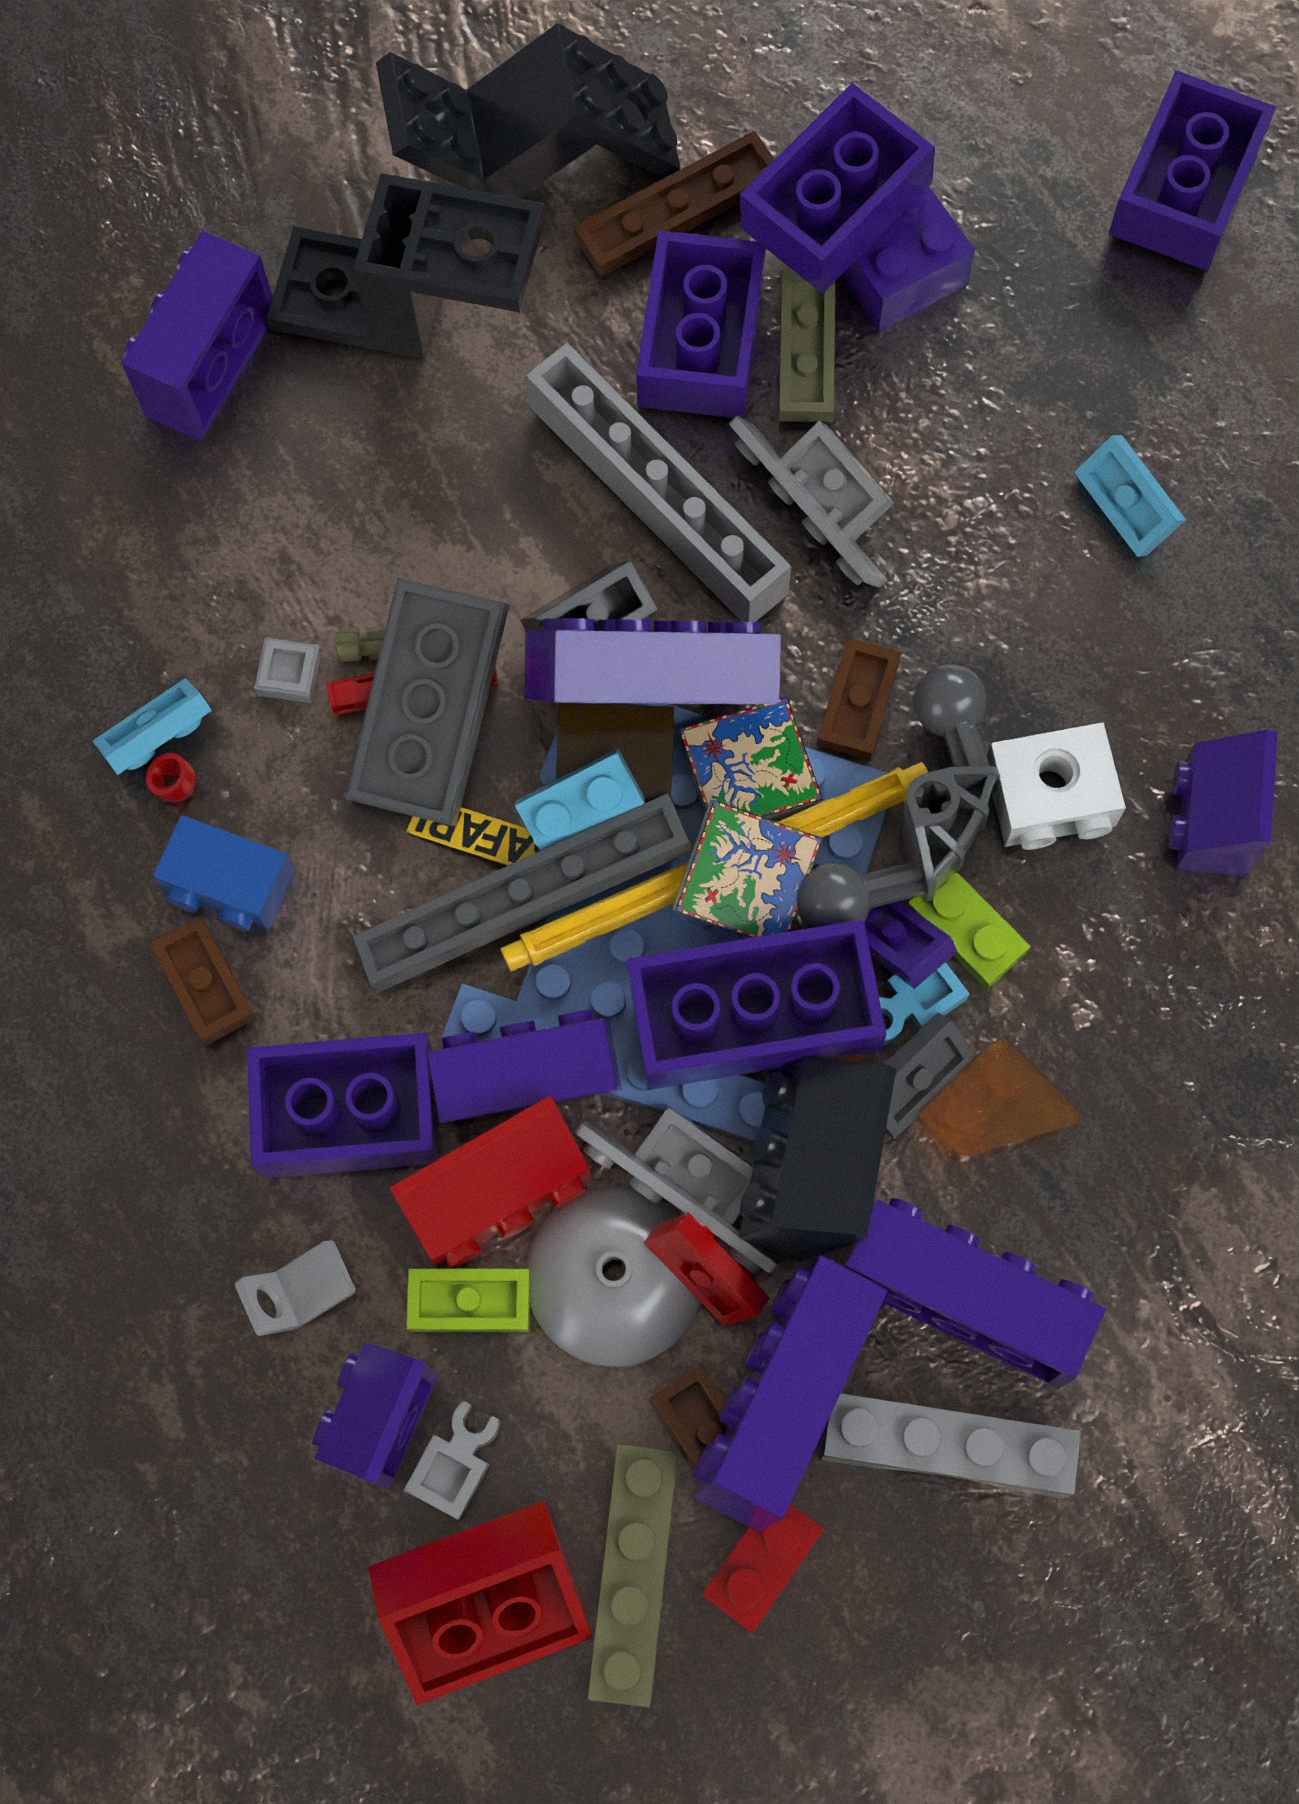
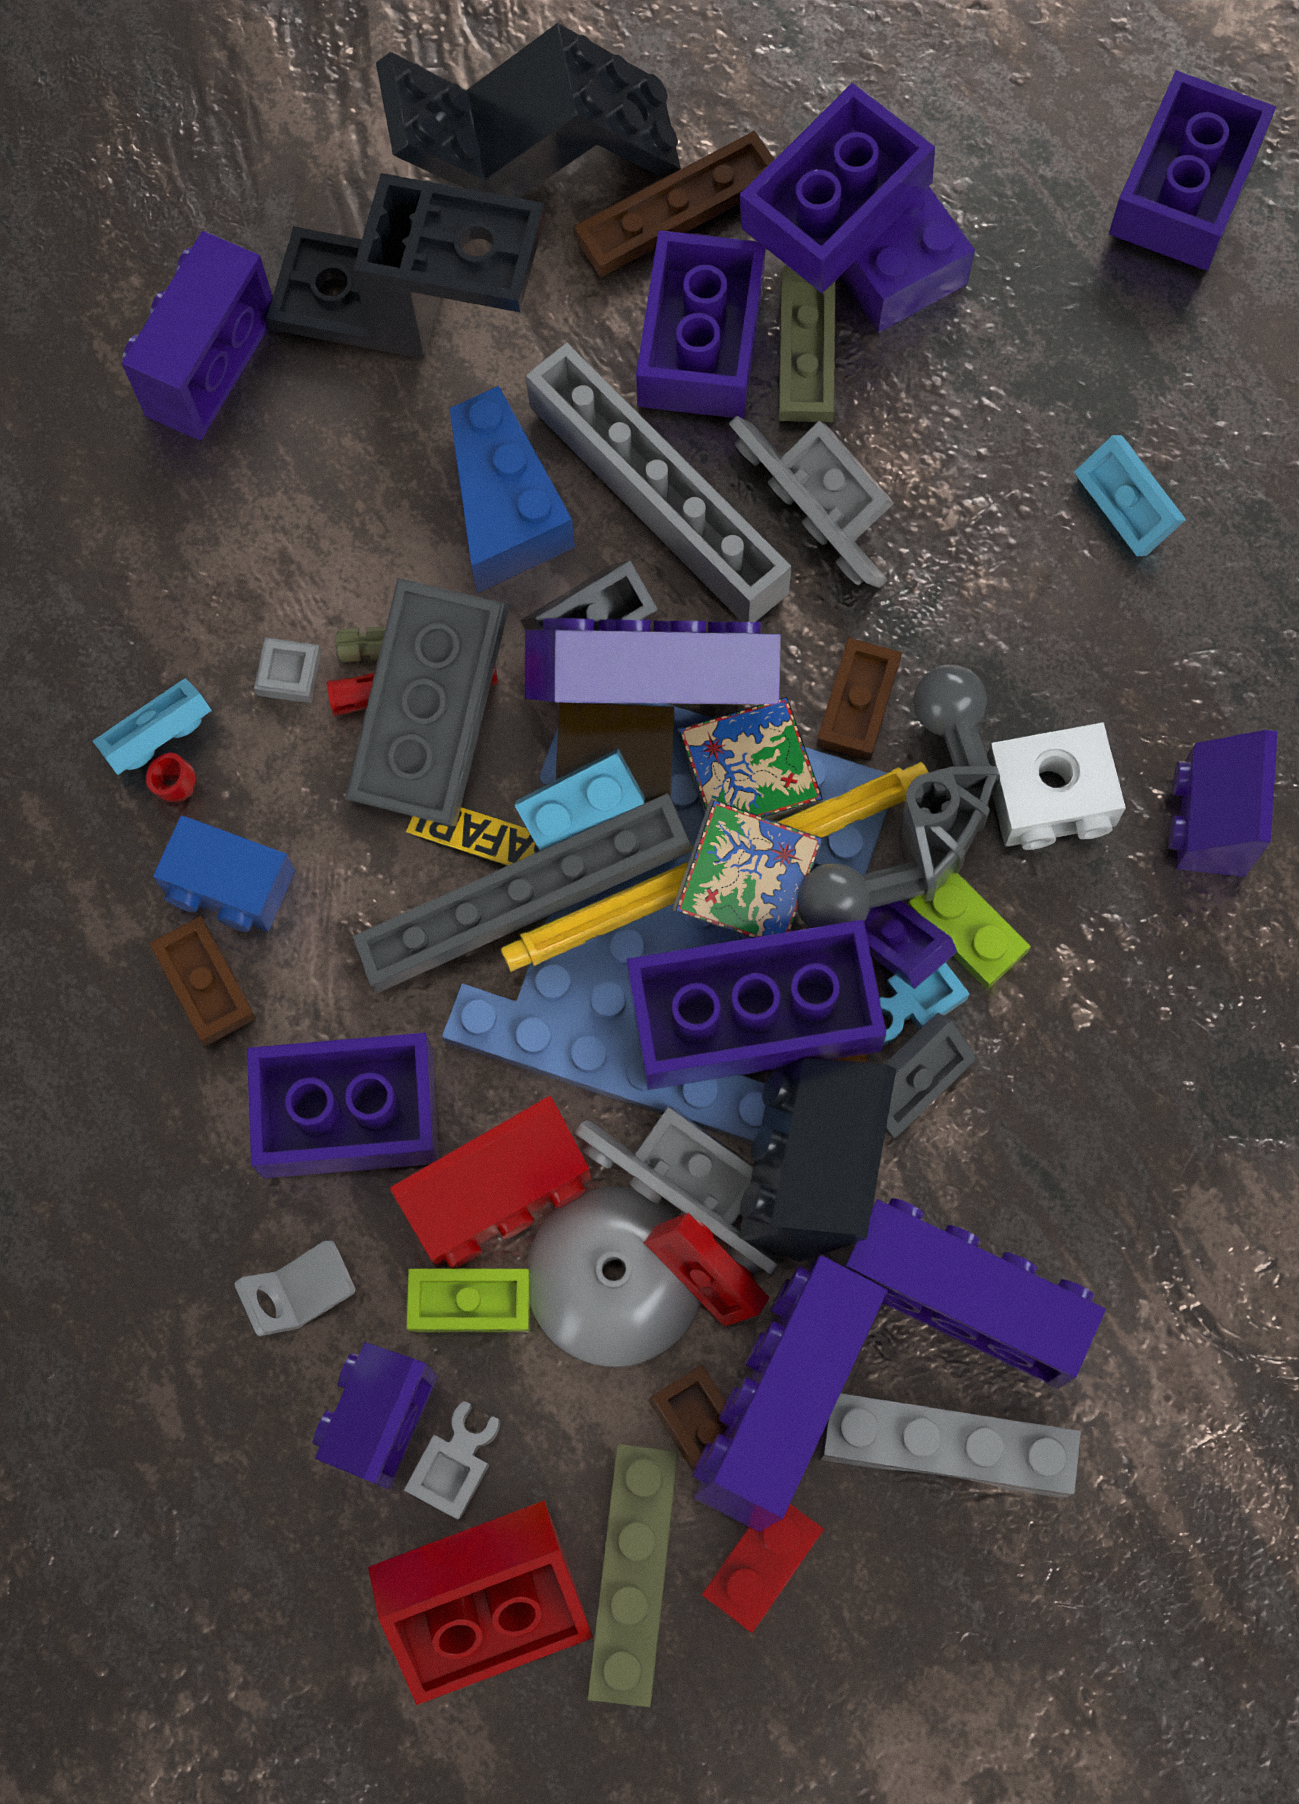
(506, 494): none -> blue wedge
(523, 1067): dark purple brick -> none
(996, 1105): clear orange wing -> none

